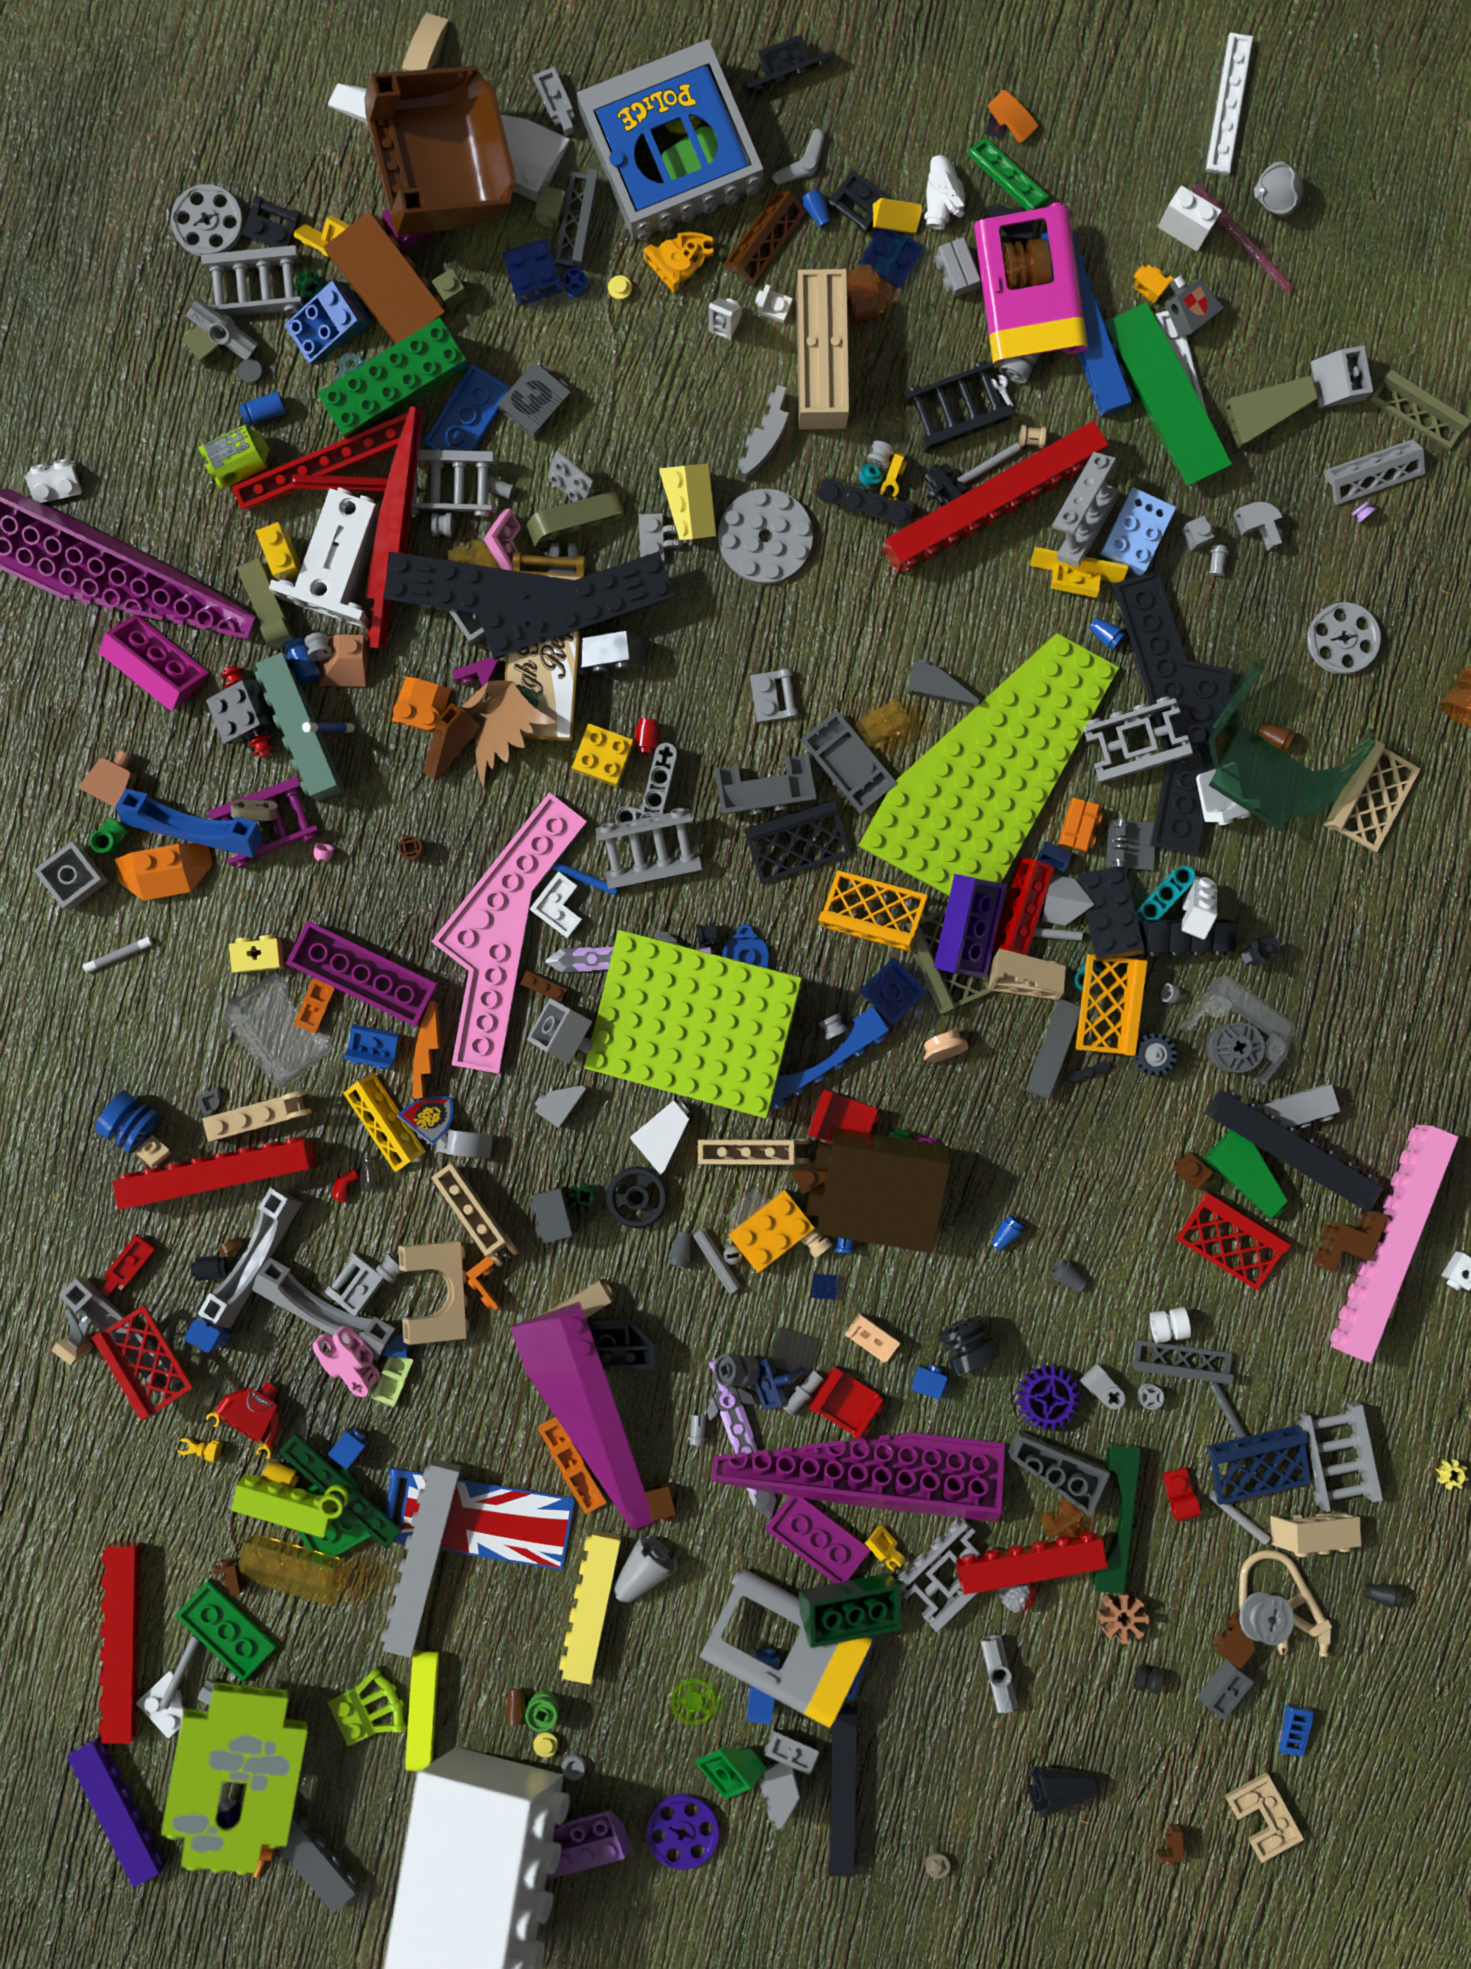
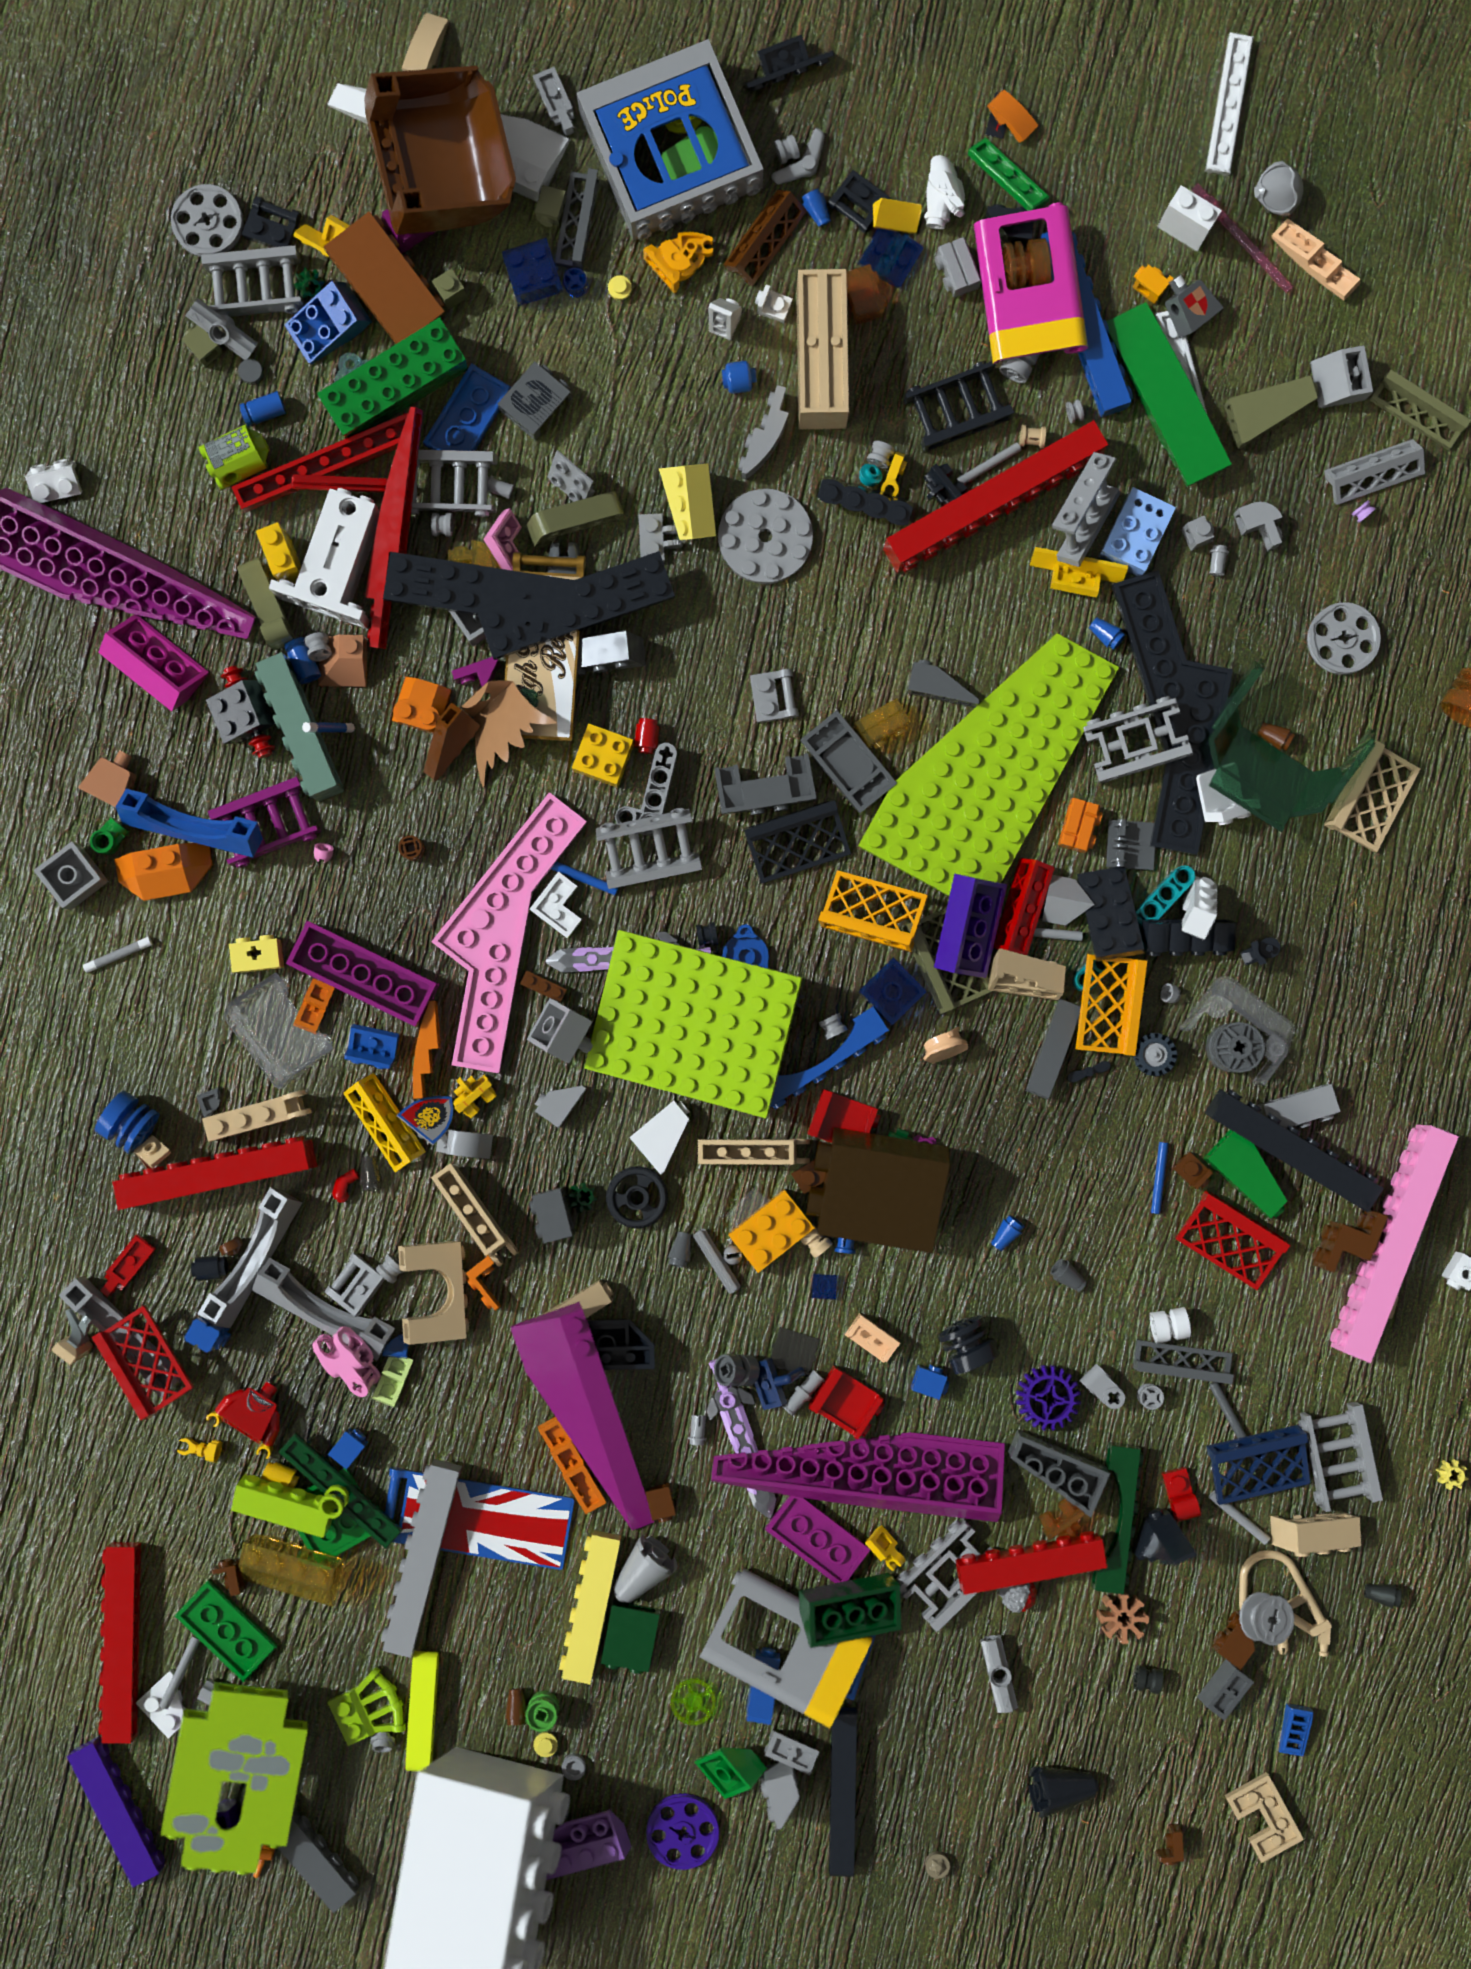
(254, 810): dark tan beam -> none
(382, 1742): none -> light grey plate
(470, 1091): none -> yellow hips
(630, 1637): none -> dark green brick
(738, 377): none -> blue head
(786, 149): none -> light grey wheel
(1002, 388): white hand -> none
(1054, 854): dark blue piece -> none
(1074, 411): none -> light grey bush
(1159, 1178): none -> blue bar
(1162, 1540): none -> black wedge
(1315, 260): none -> light nougat slope

